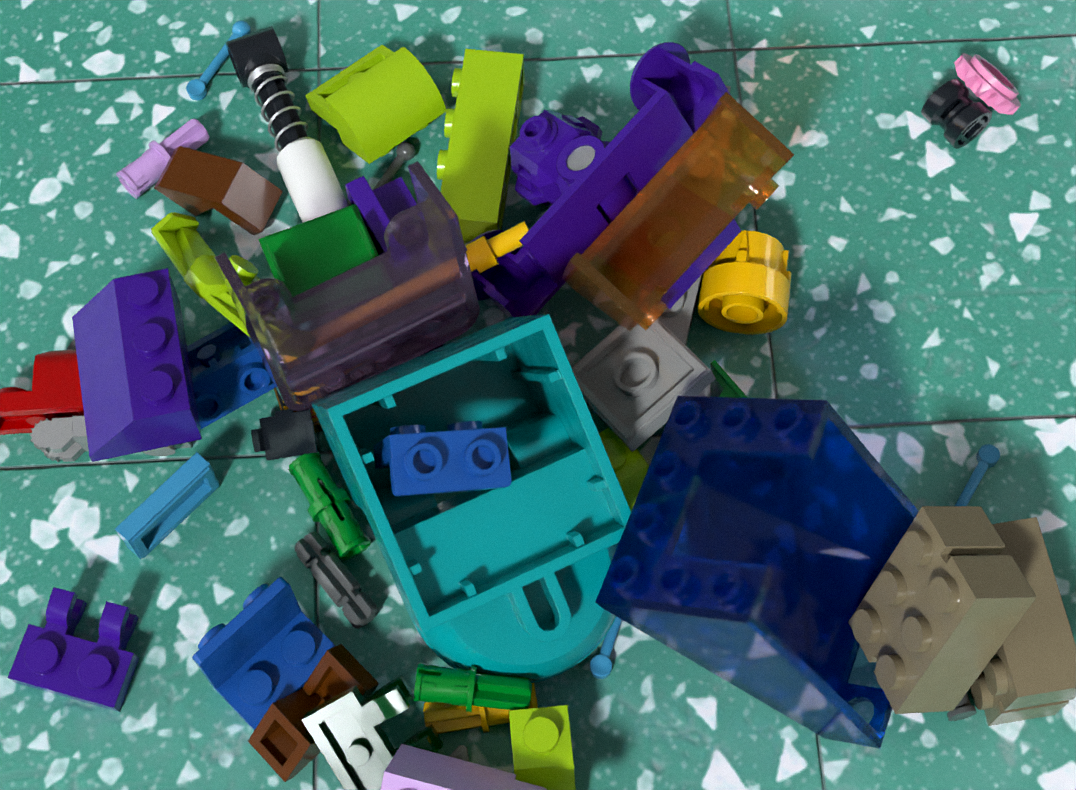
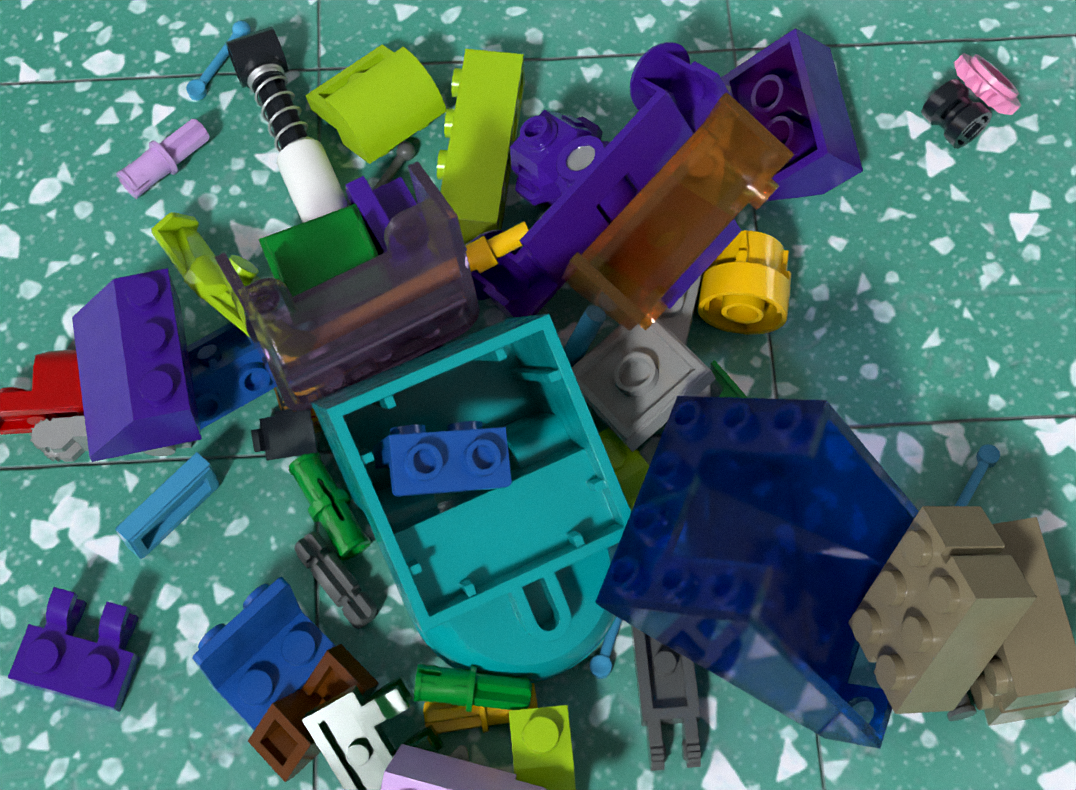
(229, 186): reddish brown slope -> none
(584, 333): none -> dark azure piece
(666, 697): none -> dark grey hinge
(800, 101): none -> dark purple slope

